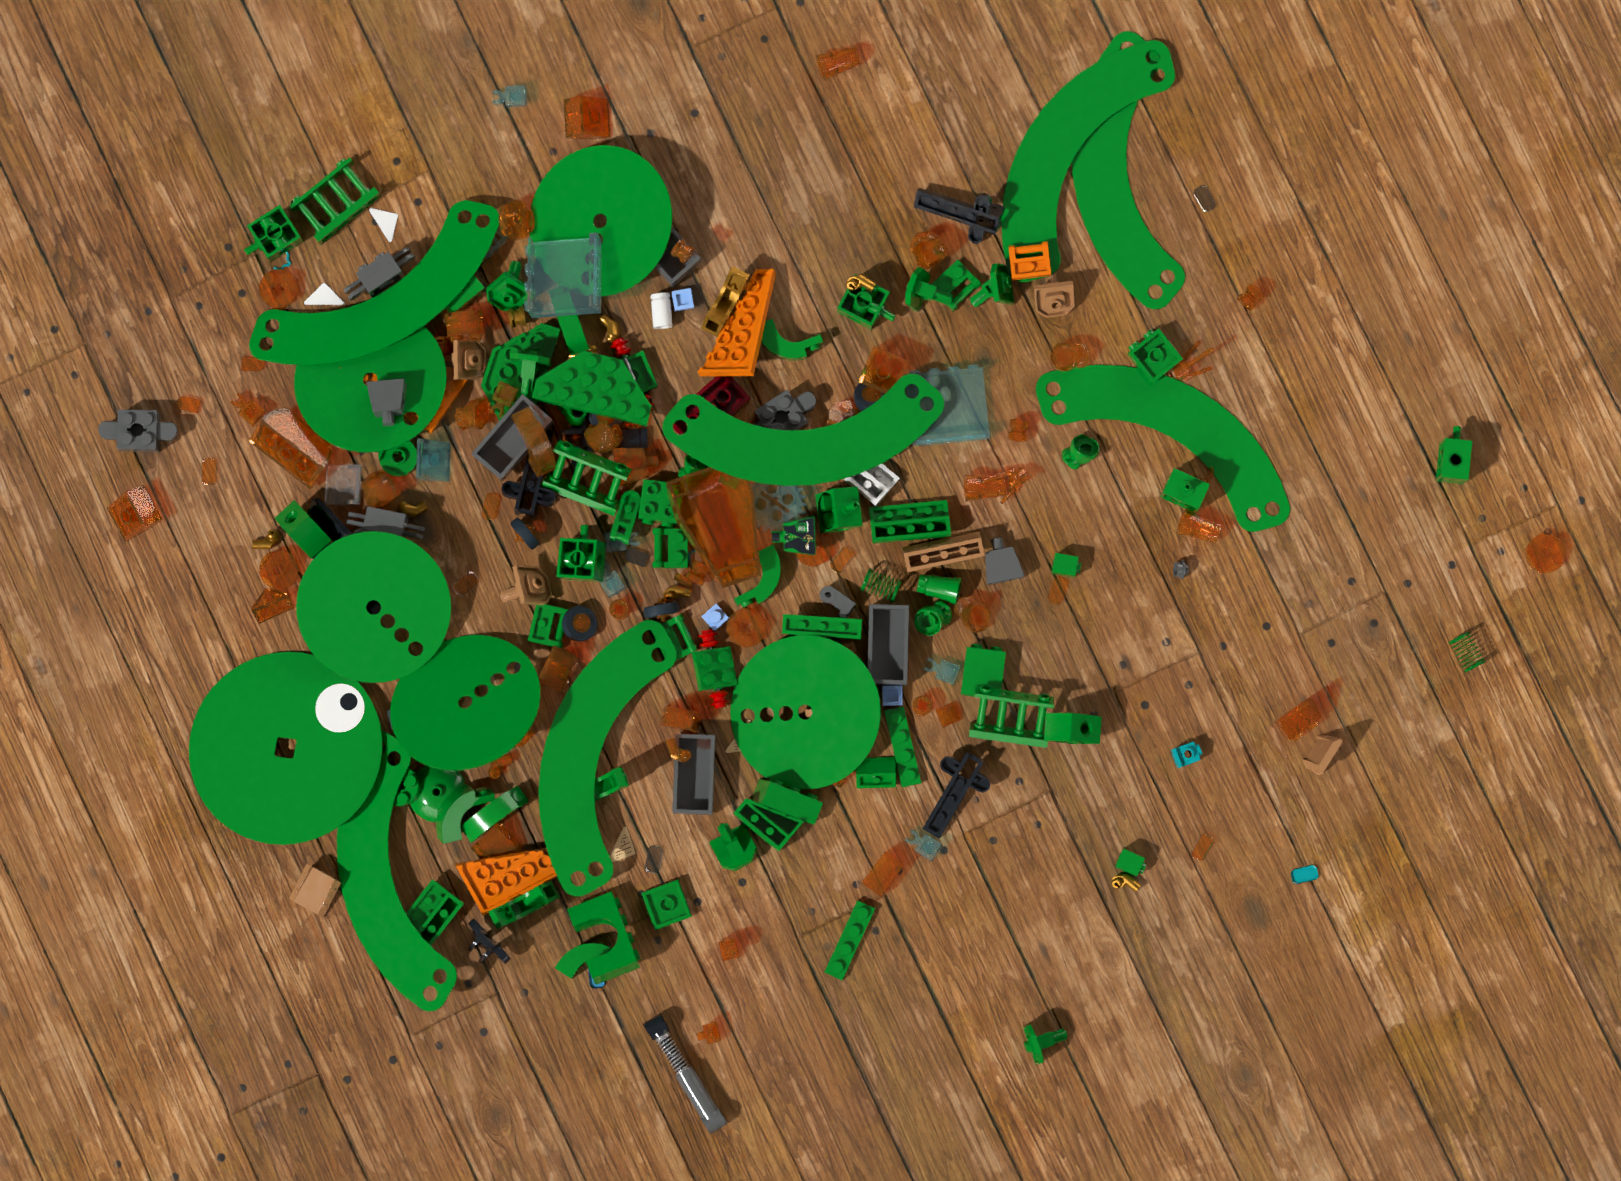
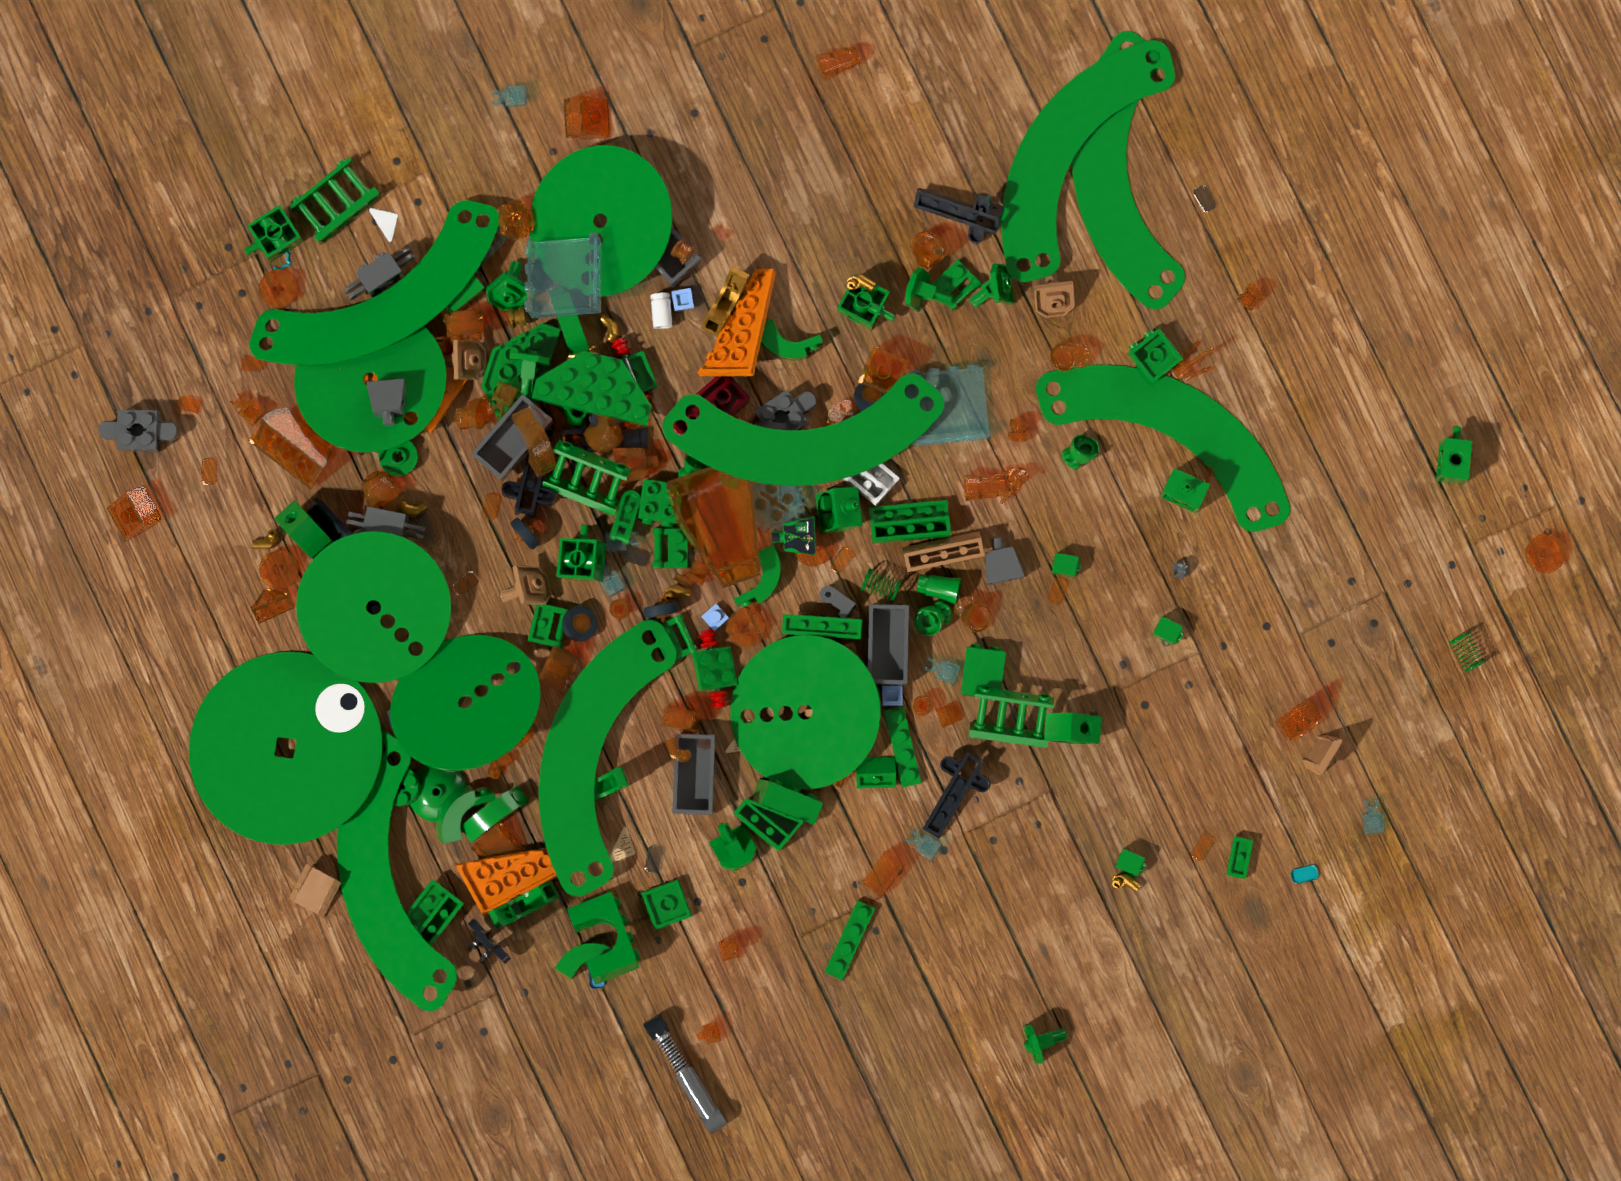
(323, 296): white sticker -> none
(343, 484): clear slope -> none
(432, 460): clear light blue slope -> none
(1032, 266): orange plate -> none
(1168, 631): none -> green brick
(1179, 757): teal brick -> none
(1198, 527): clear orange plant -> none
(1239, 857): none -> green plate
(1372, 821): none -> clear light blue plate

